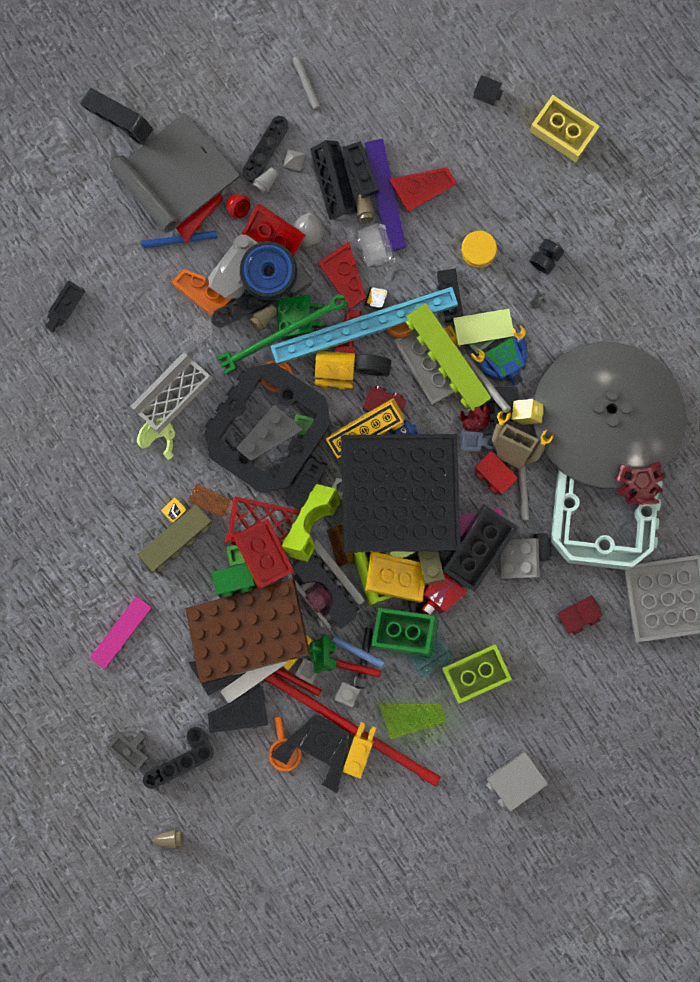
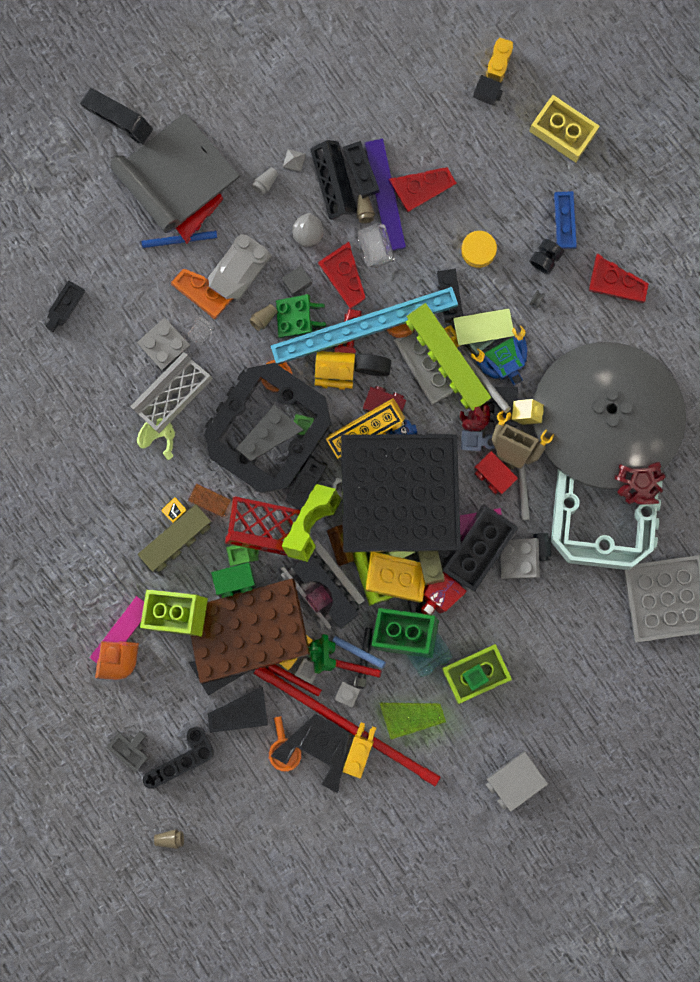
(116, 660): none -> orange brick
(163, 344): none -> light grey plate
(174, 612): none -> lime brick
(231, 360): green hinge -> none
(238, 206): red cone -> none
(246, 310): black beam -> none
(247, 681): white sticker -> none
(263, 256): blue wheel -> none
(263, 553): red plate -> none
(264, 148): black beam -> none
(268, 226): red plate -> none
(306, 83): light grey bar -> none
(376, 298): slope -> none
(475, 677): none -> green plate
(500, 58): none -> yellow brick
(565, 219): none -> blue plate
(579, 615): dark red brick -> none
(616, 282): none -> red wing

